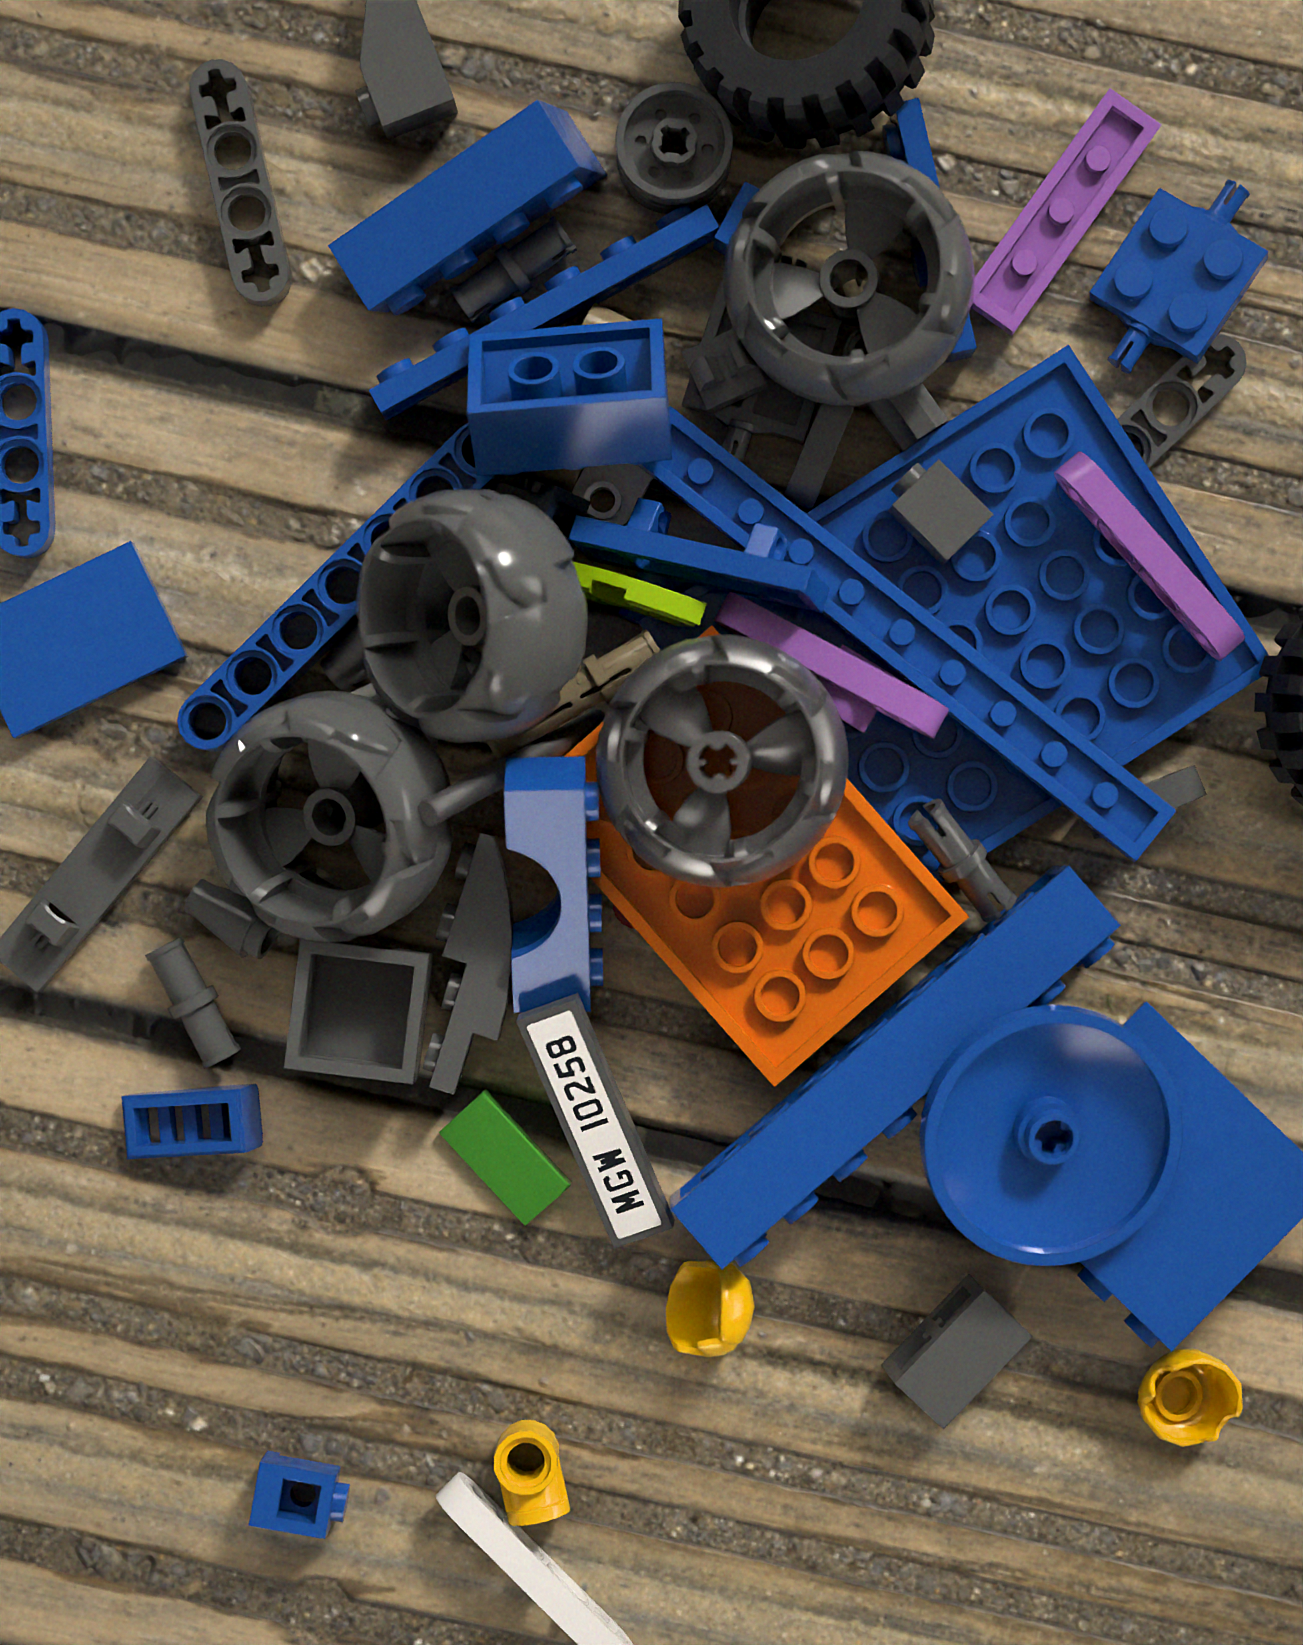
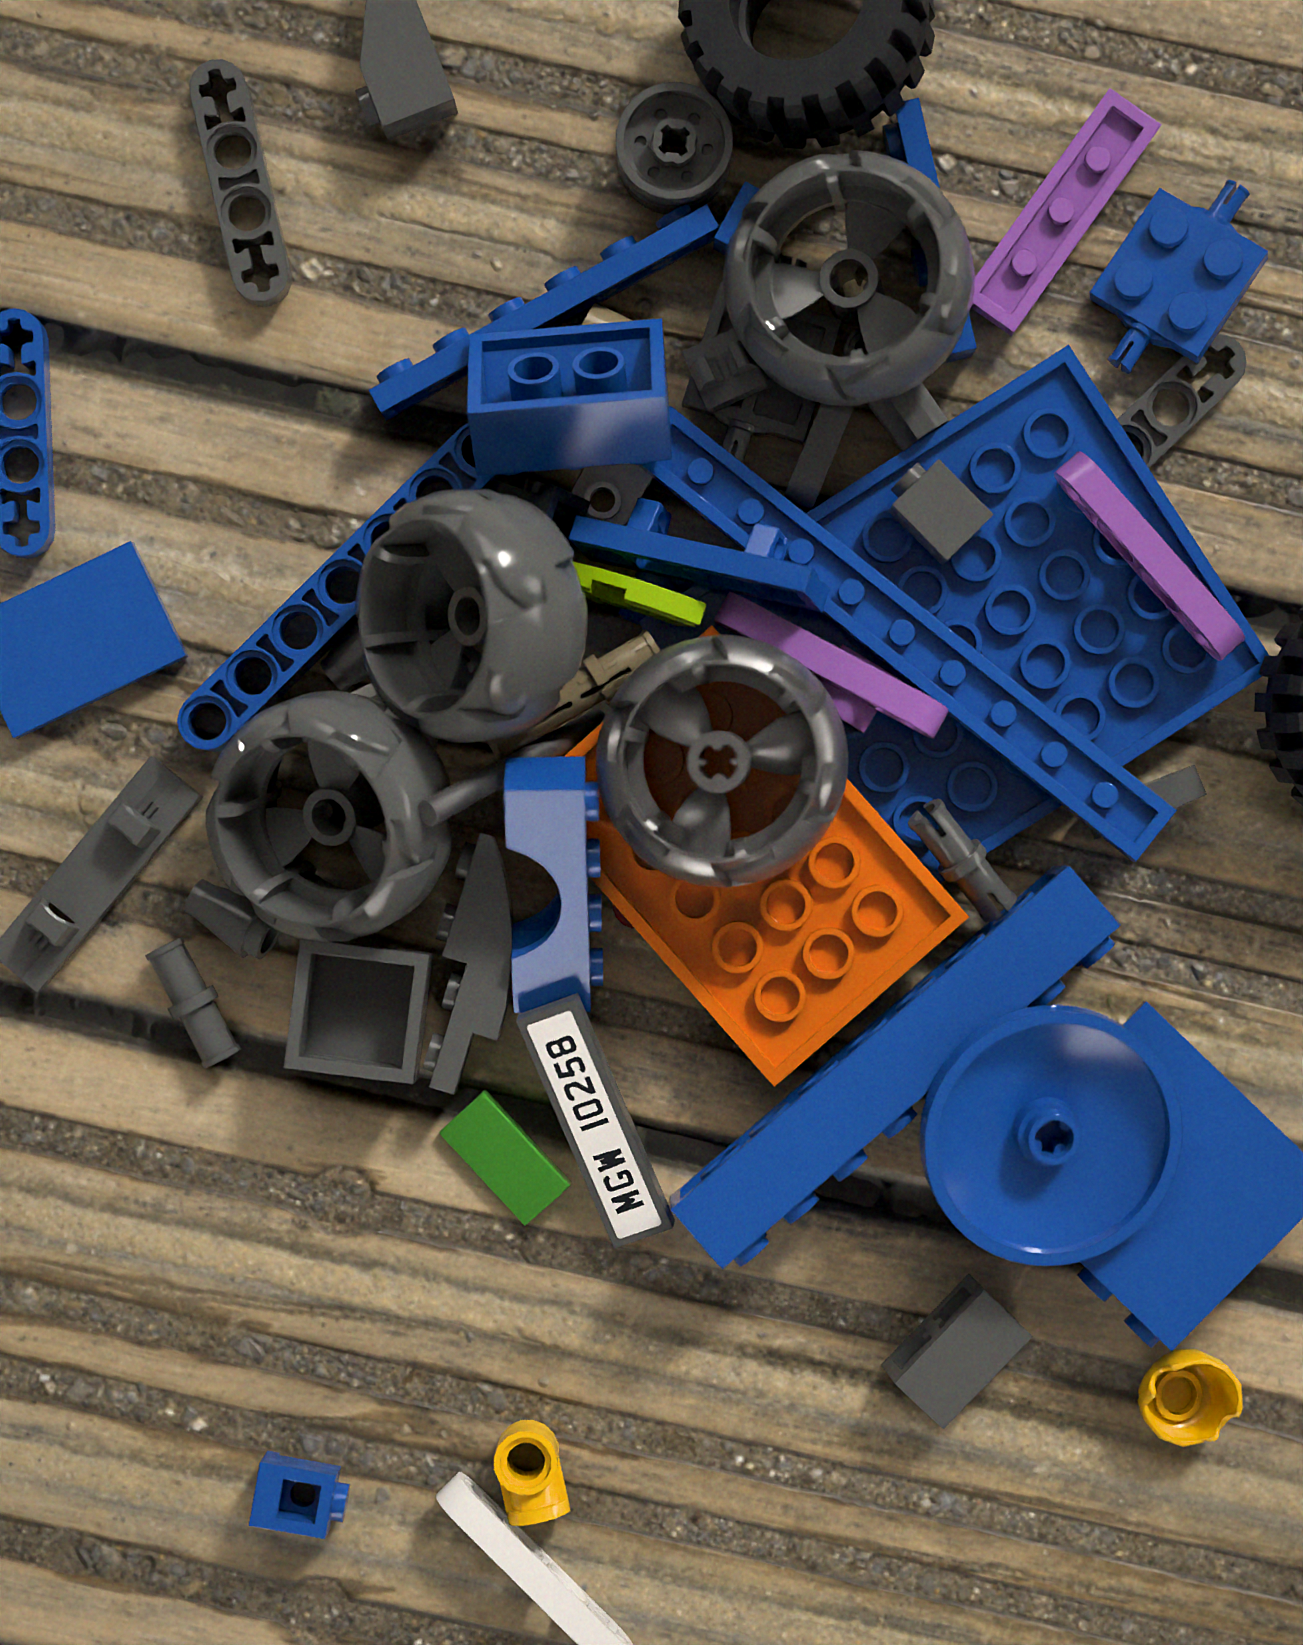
(243, 1115): blue slope -> none
(467, 208): blue wedge -> none
(513, 269): dark grey pin -> none
(708, 1308): yellow hair -> none

